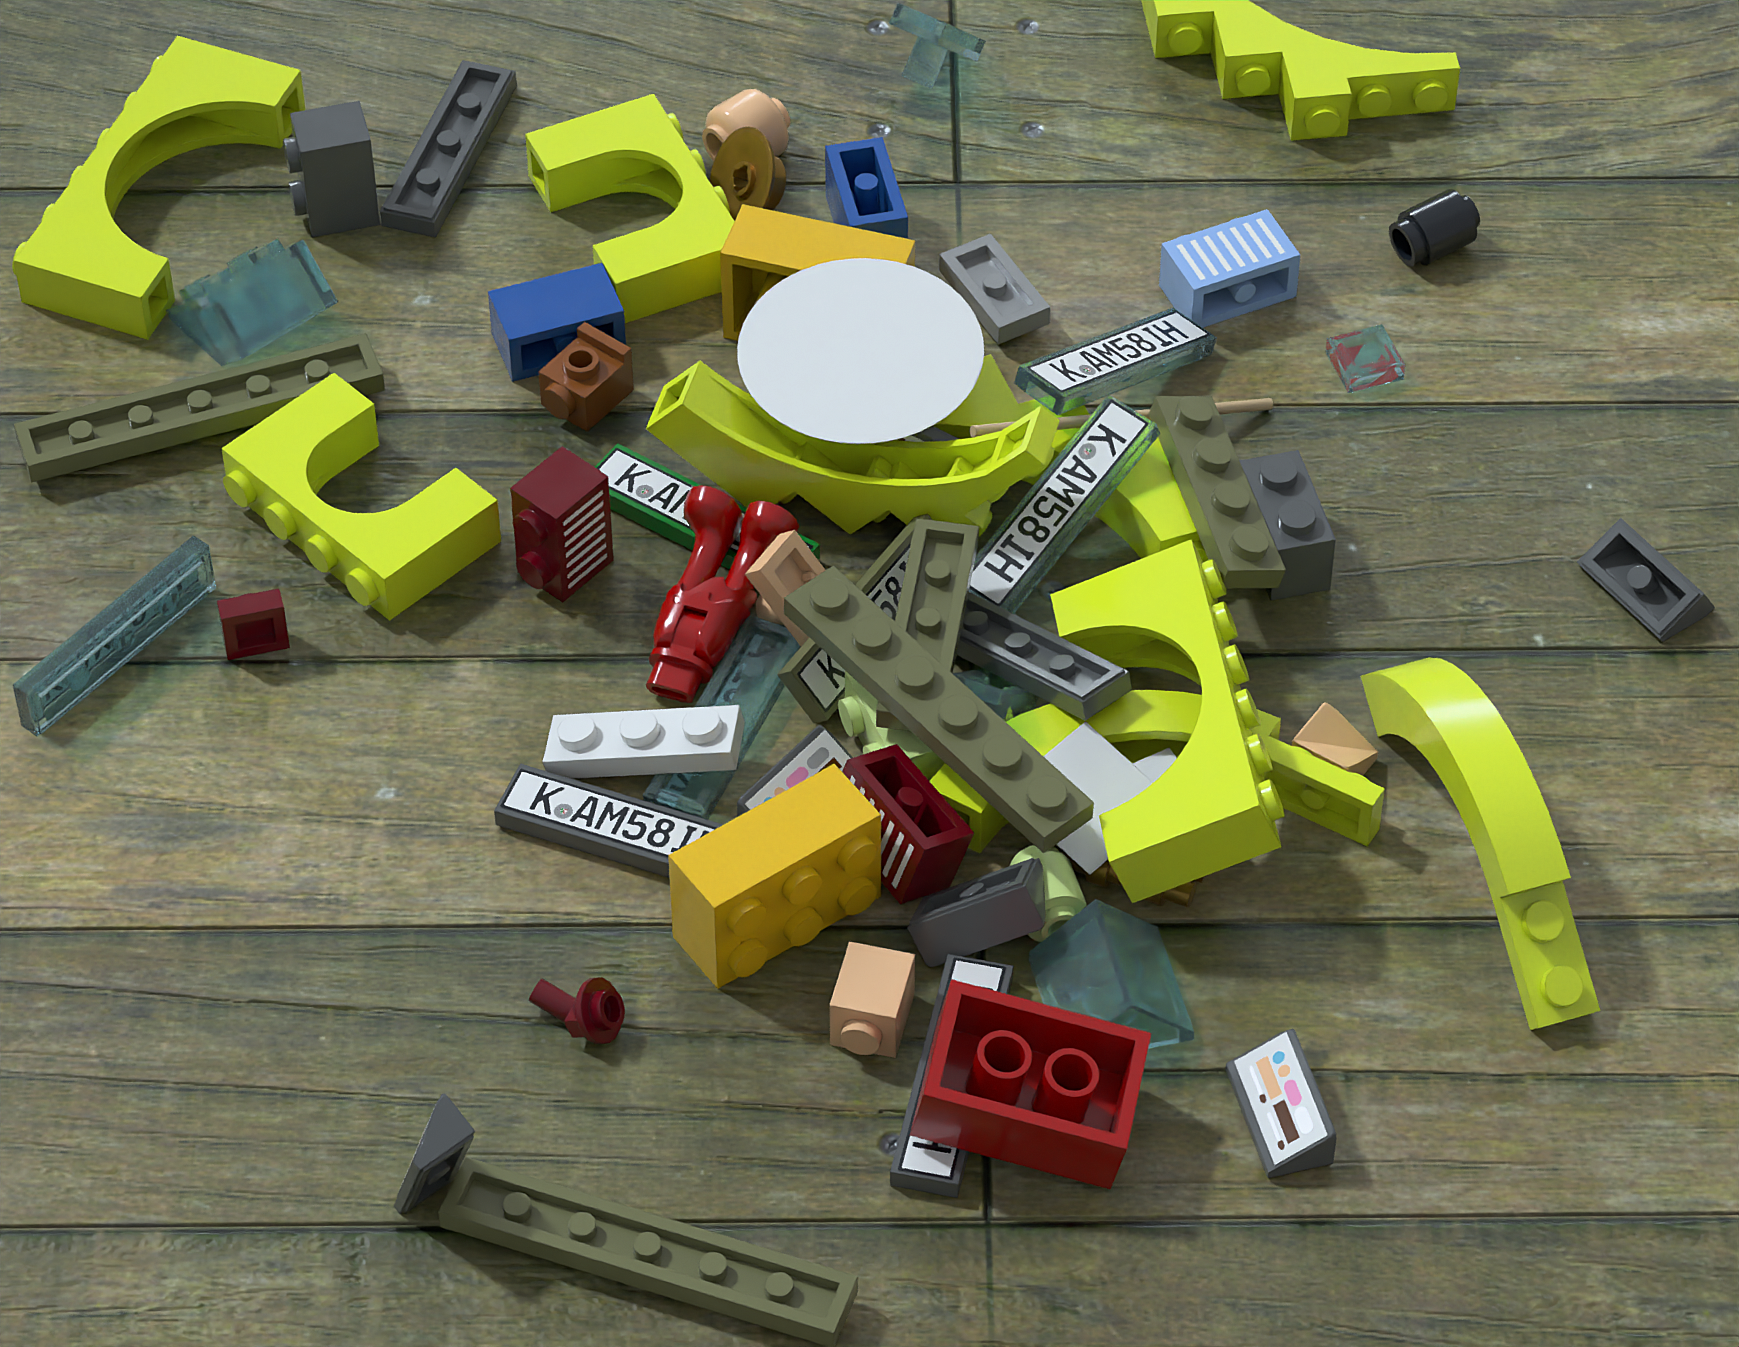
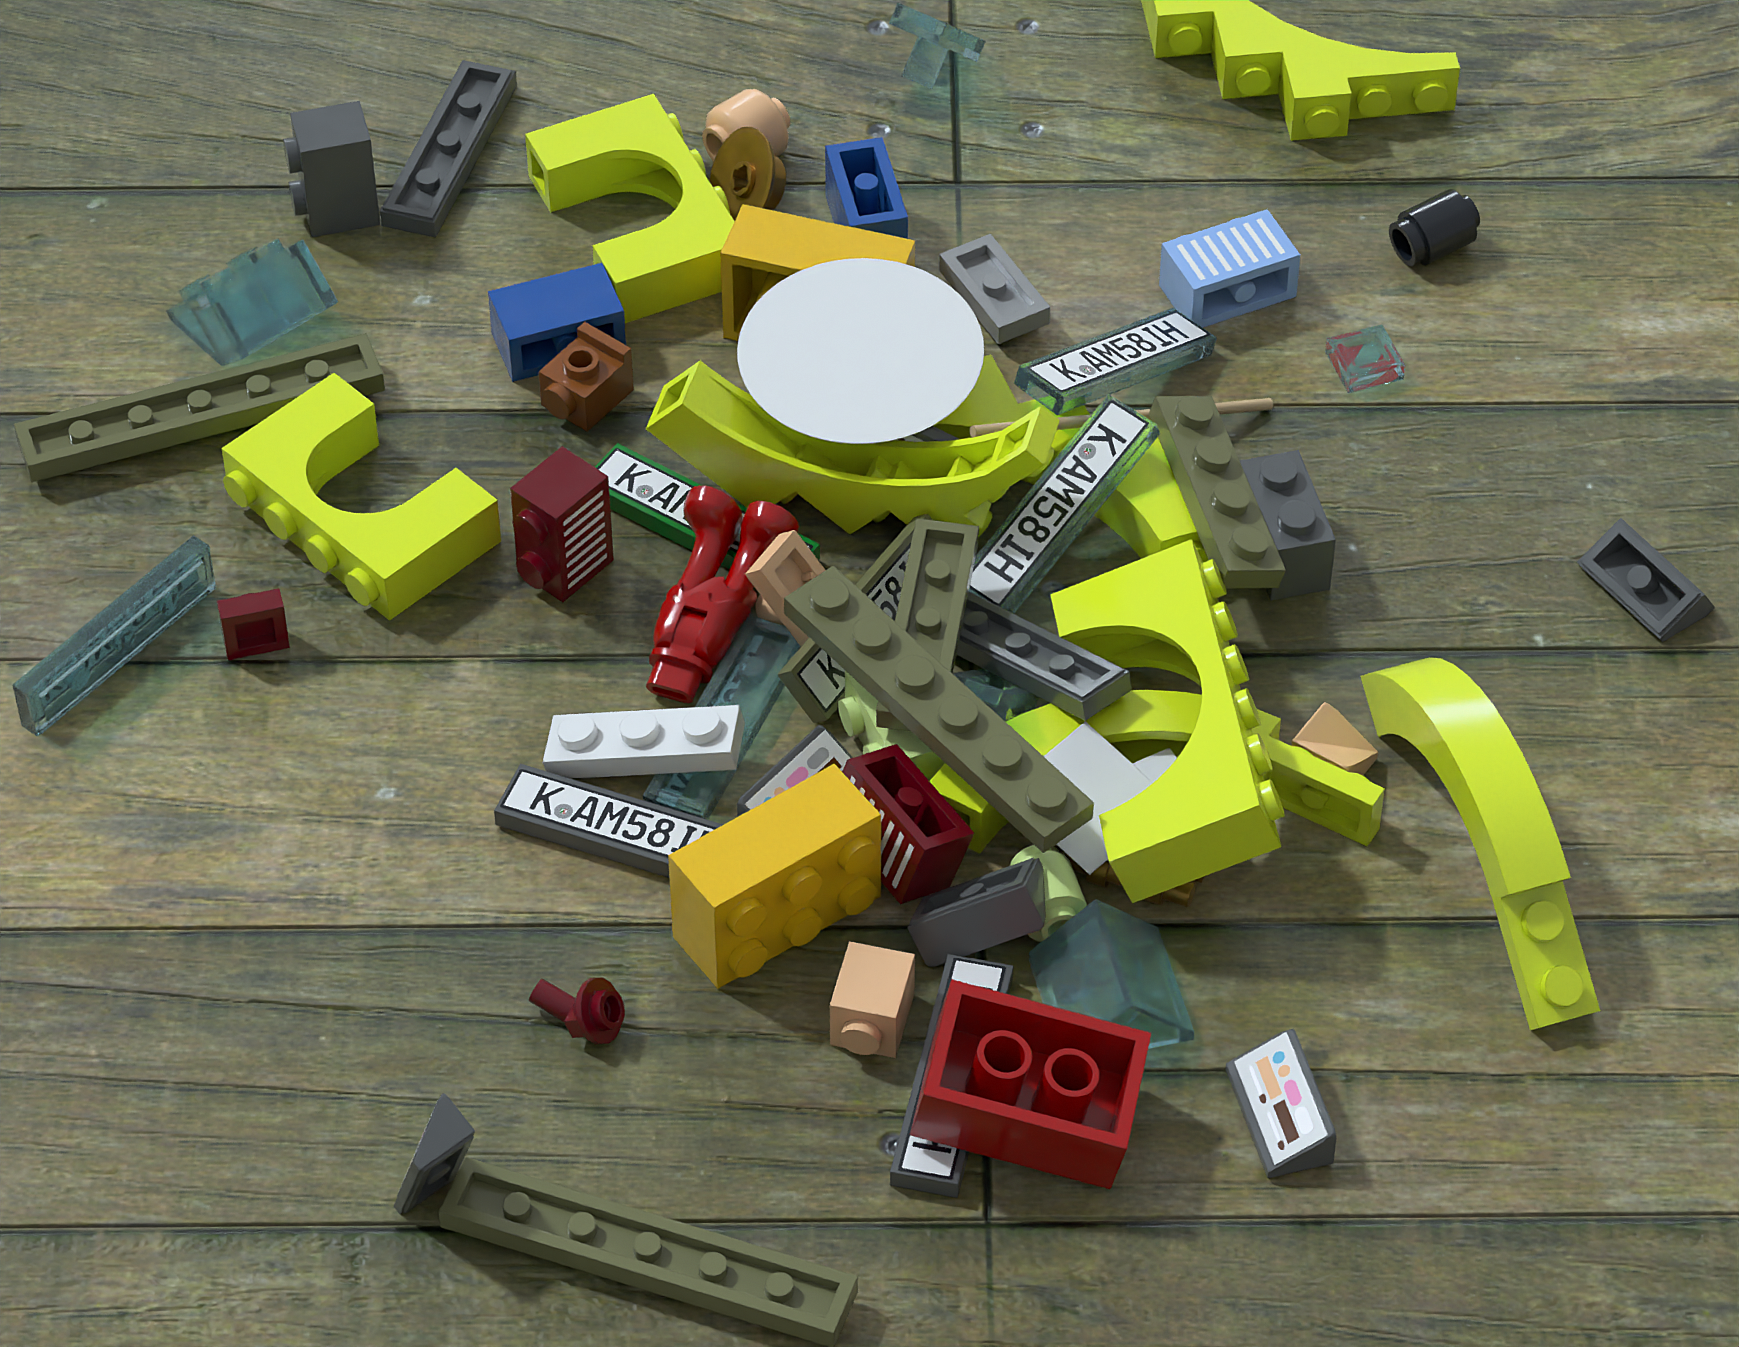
(189, 101): neon yellow arch -> none

